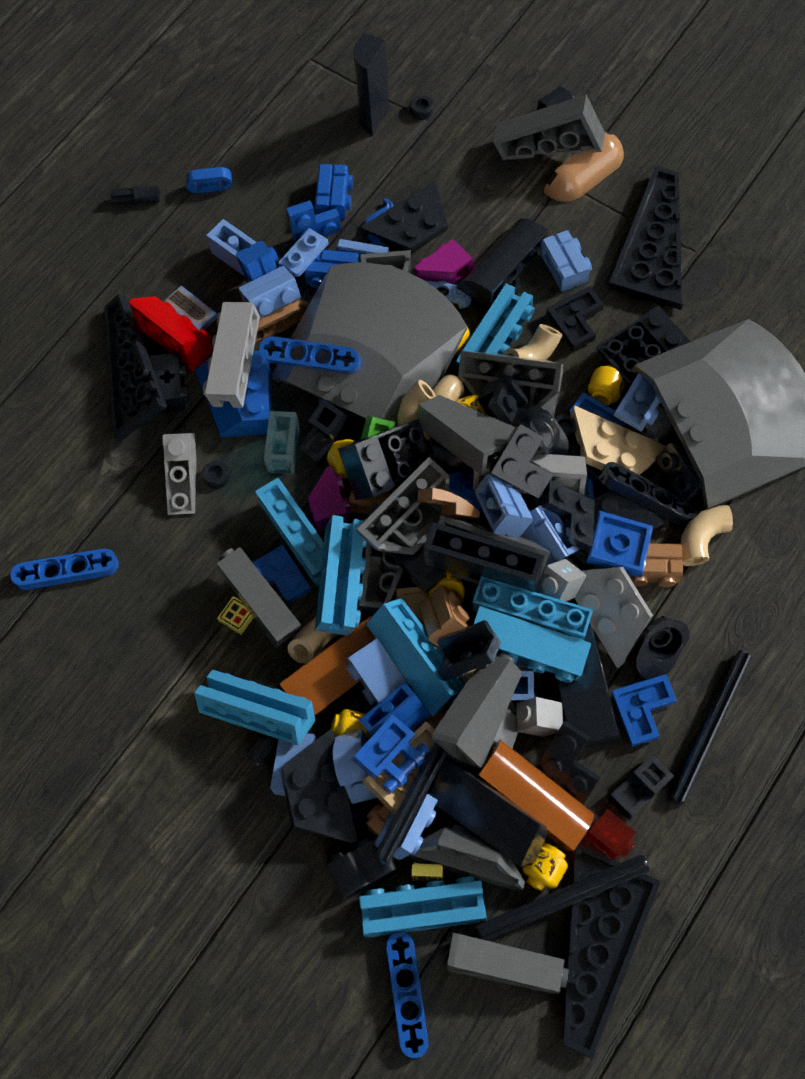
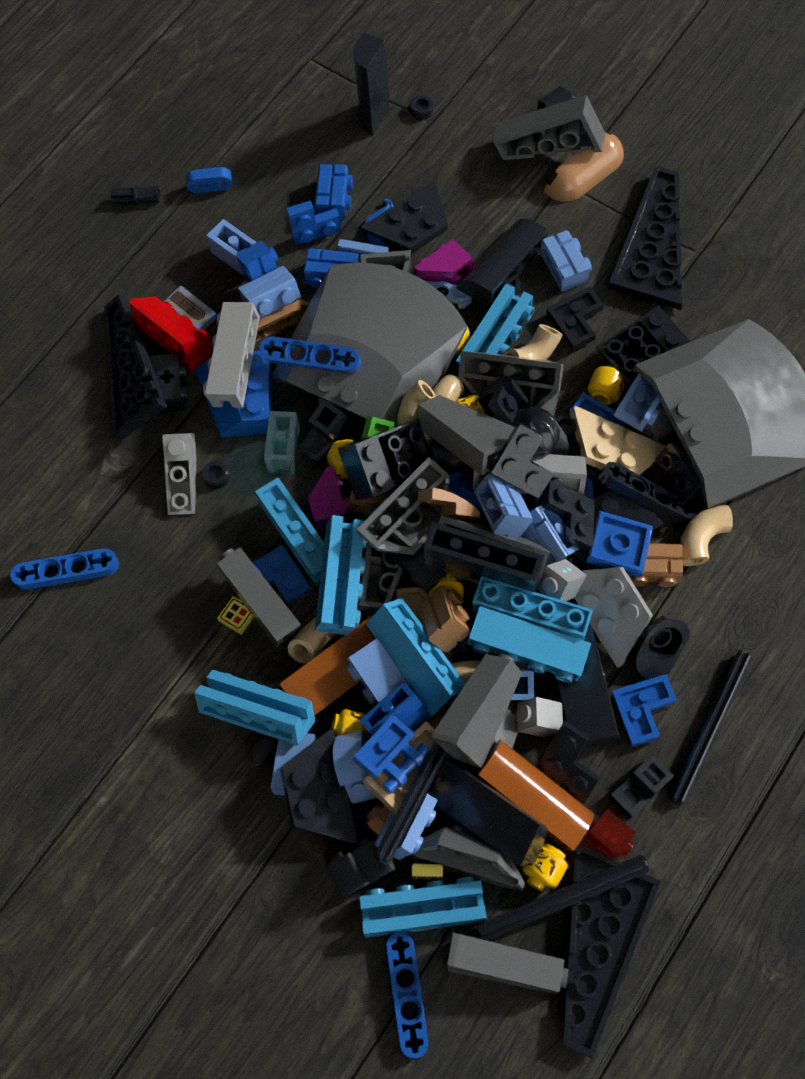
(303, 252): medium blue bracket -> none
(467, 650): black bracket -> none

